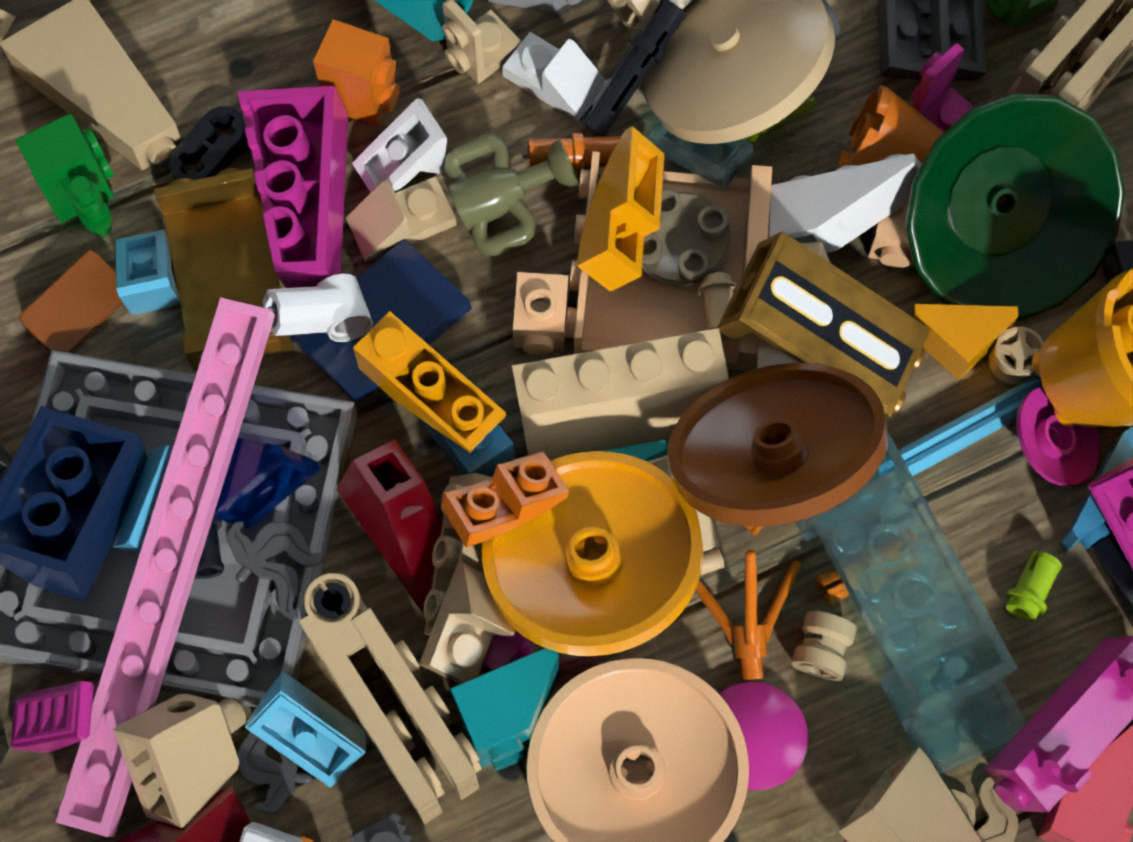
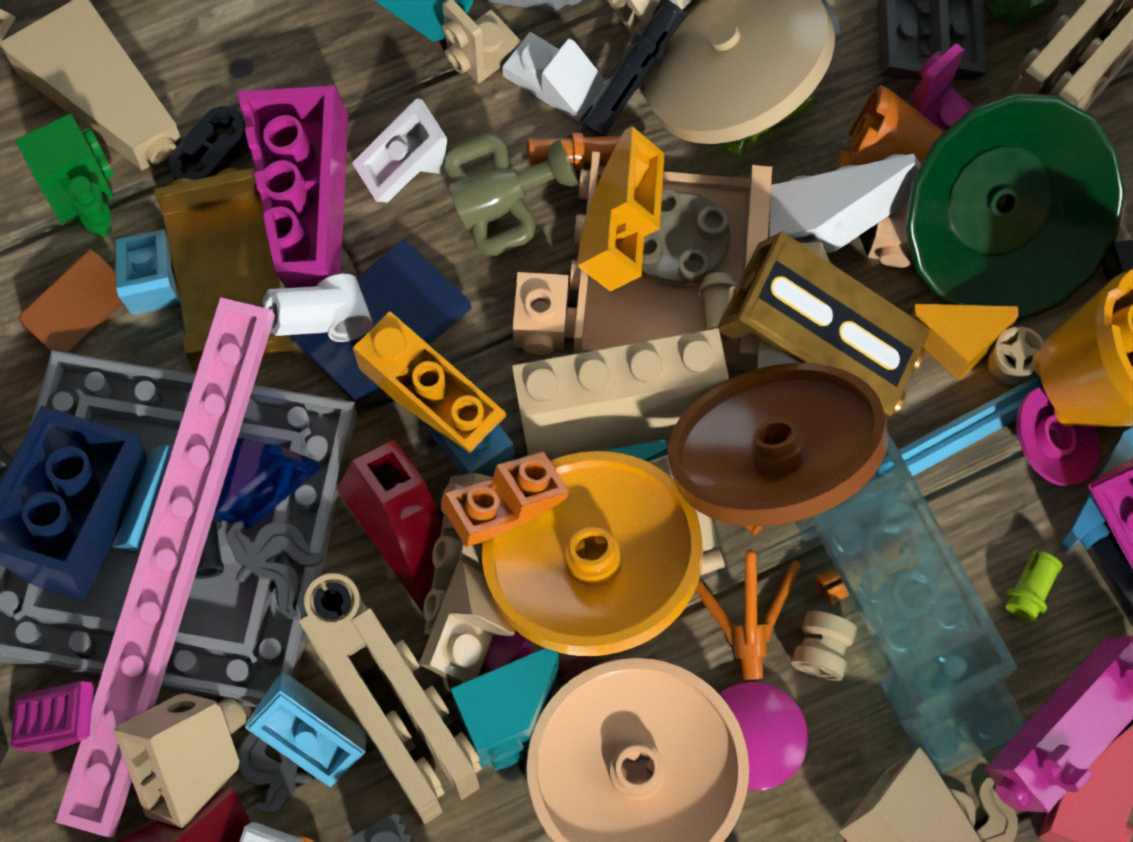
(360, 70): orange brick -> none
(390, 217): tan slope -> none
(714, 162): clear light blue tile -> none

